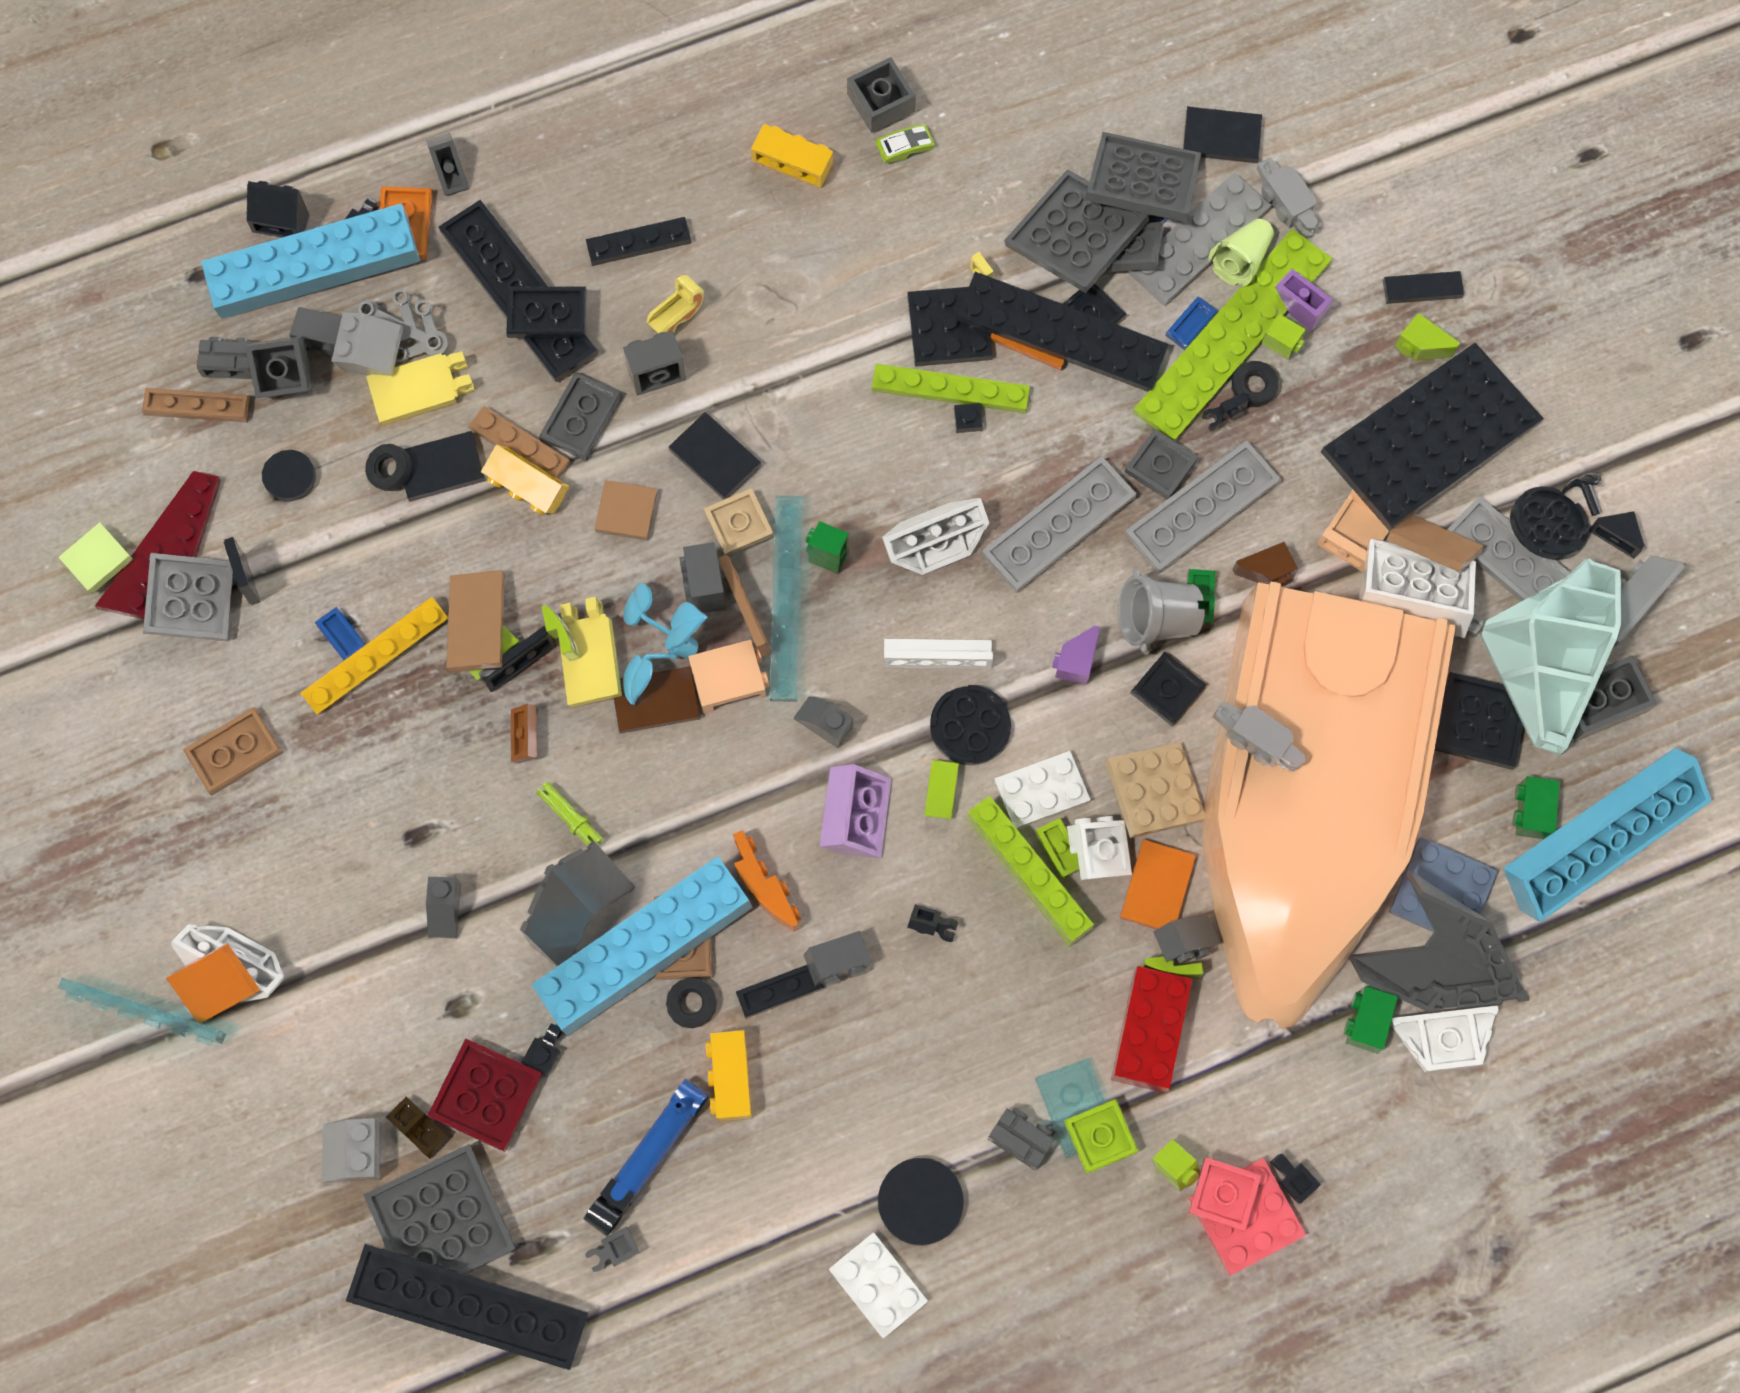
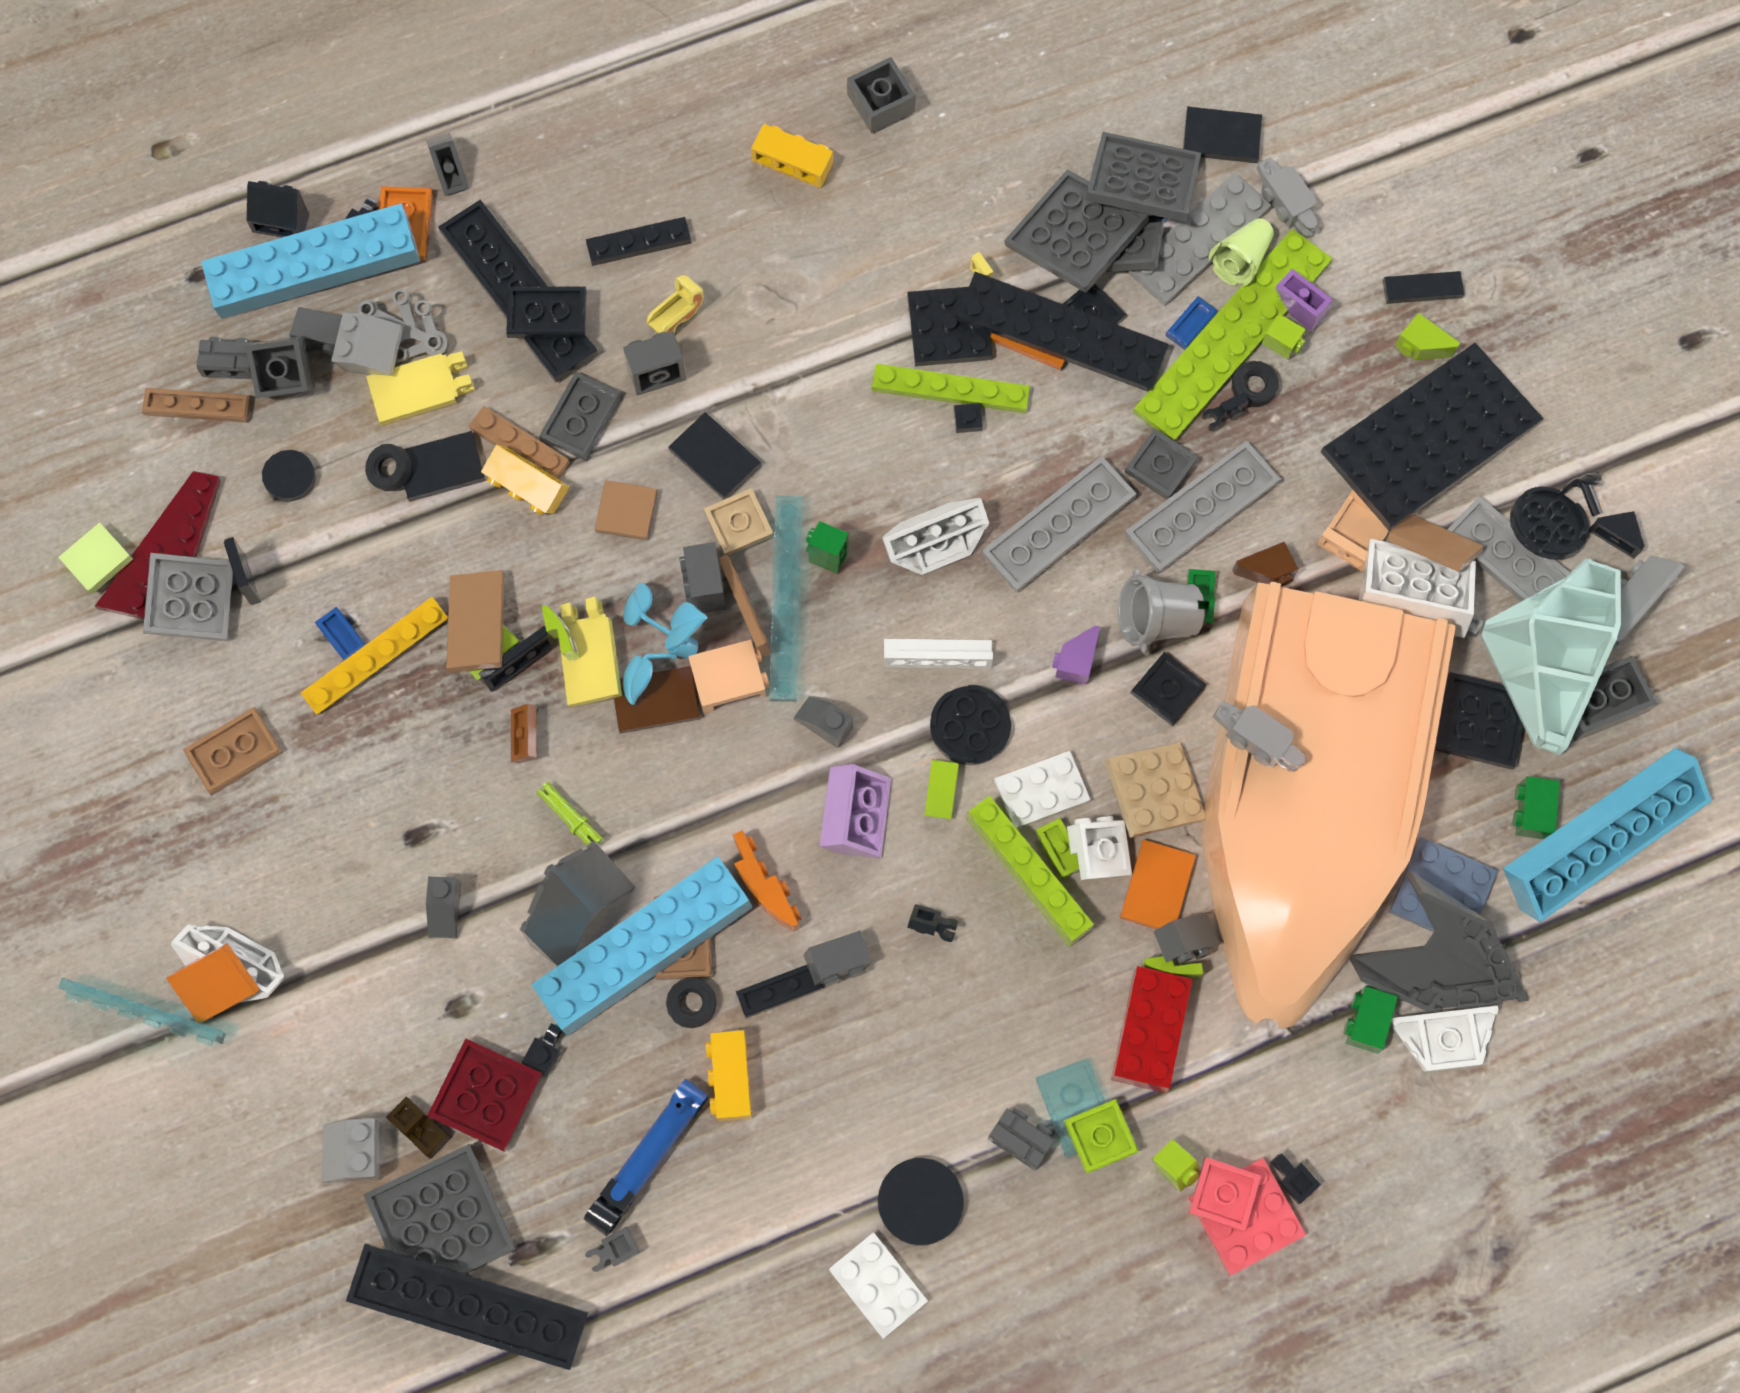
(903, 142): slope -> none

